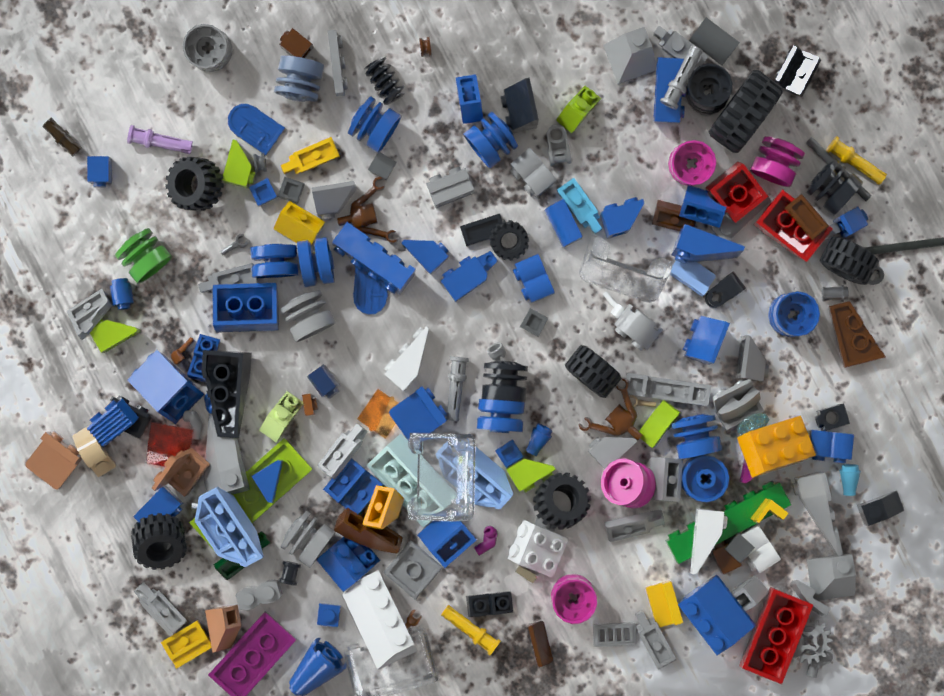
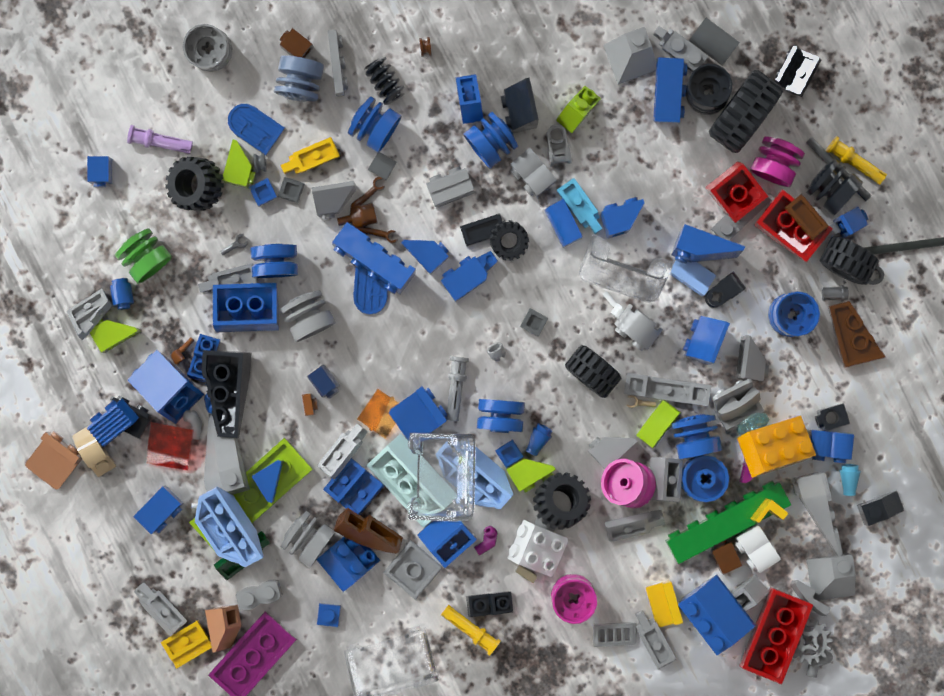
(62, 137): dark brown pin -> none
(158, 541): black tyre -> none
(181, 472): nougat bracket -> none
(281, 416): yellowish green slope -> none
(289, 573): black bush -> none
(298, 223): yellow panel -> none
(317, 261): blue wheel -> none
(317, 667): blue cone -> none
(378, 620): white slope -> none
(383, 507): light orange slope -> none
(407, 366): white slope -> none
(411, 621): dark orange hand -> none
(504, 381): black wheel -> none
(534, 279): blue brick -> none
(540, 643): reddish brown slope -> none
(619, 418): reddish brown piece -> none
(667, 216): reddish brown slope -> none
(677, 87): light grey pin -> none
(701, 208): blue arch -> none
(704, 163): dark pink wheel -> none
(706, 534): white slope -> none
(739, 548): dark grey tile -> none

